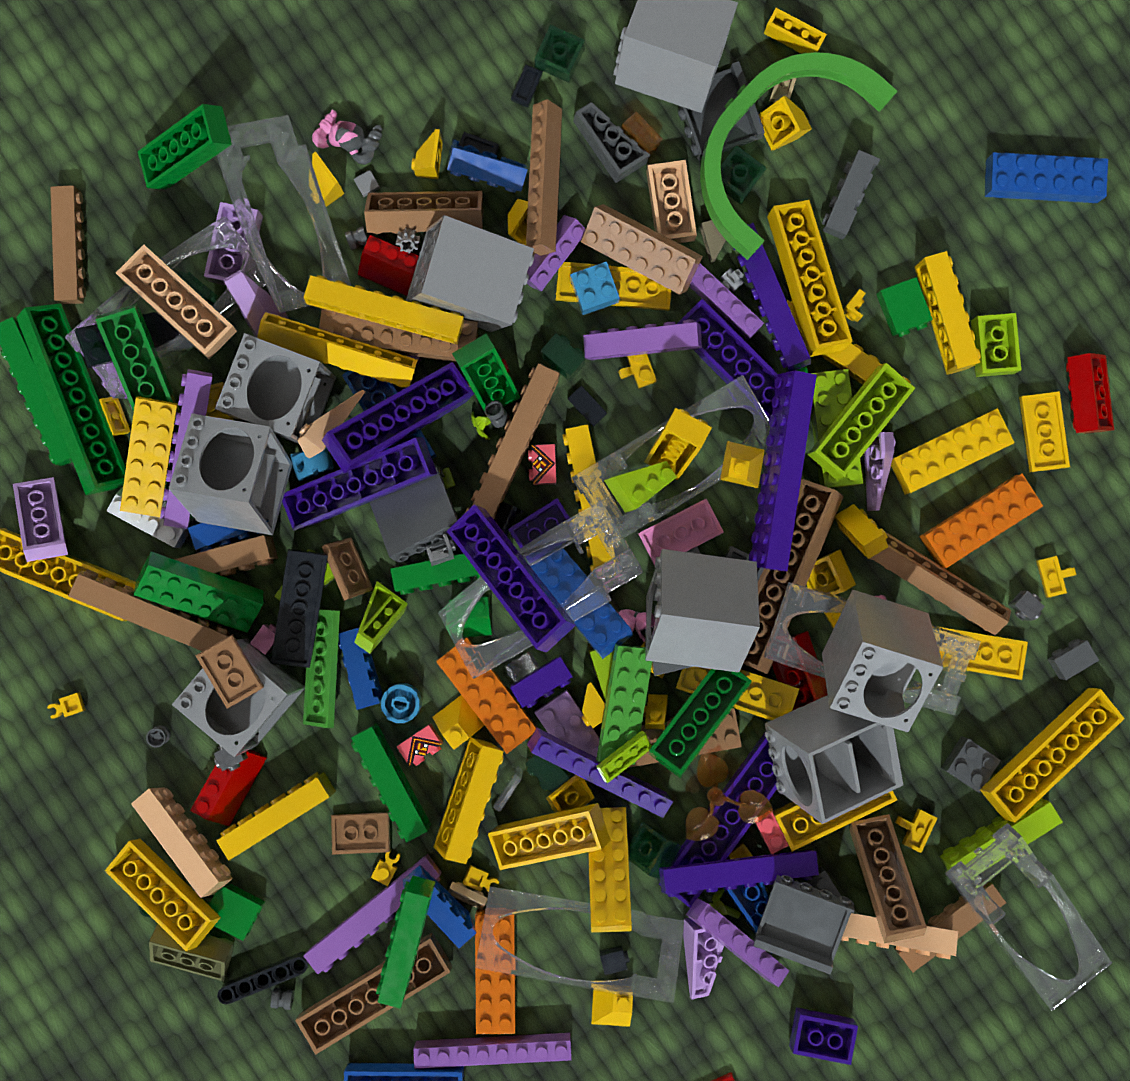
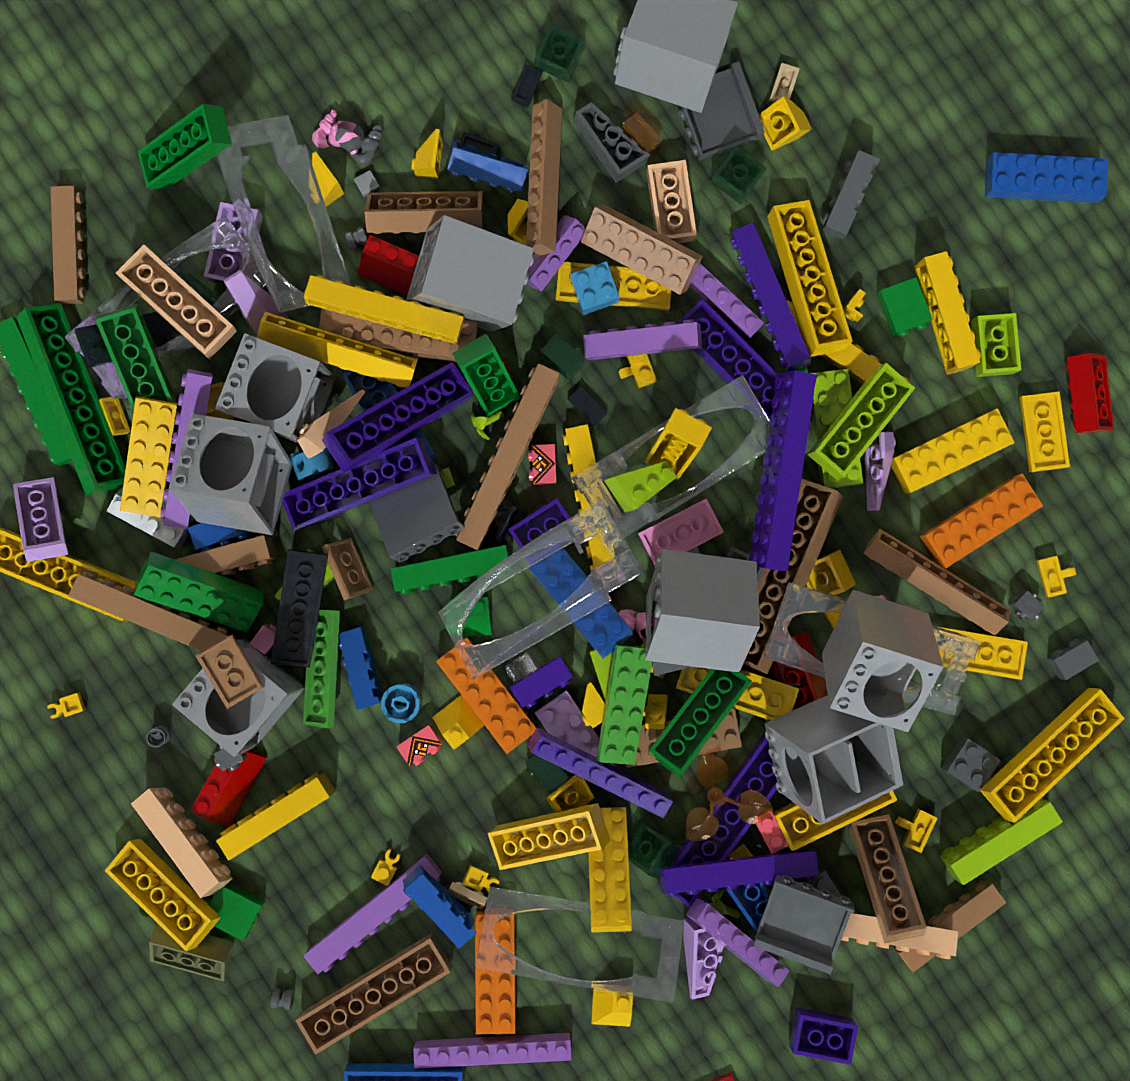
(257, 984): black beam -> none
(361, 833): medium nougat tile -> none
(380, 616): lime wedge -> none
(391, 783): green brick -> none
(404, 941): green brick -> none
(407, 240): light grey gear -> none
(440, 551): dark grey bracket -> none
(468, 800): yellow brick -> none
(497, 414): dark grey wheel -> none
(508, 789): clear tile -> none
(511, 578): dark purple brick -> none
(614, 960): black brick -> none
(624, 756): lime tile -> none
(712, 240): dark tan slope -> none
(732, 279): light grey gear -> none
(742, 464): yellow slope -> none
(794, 32): yellow brick -> none
(824, 65): bright green arch -> none
(862, 531): yellow brick -> none
(1012, 848): clear windscreen -> none

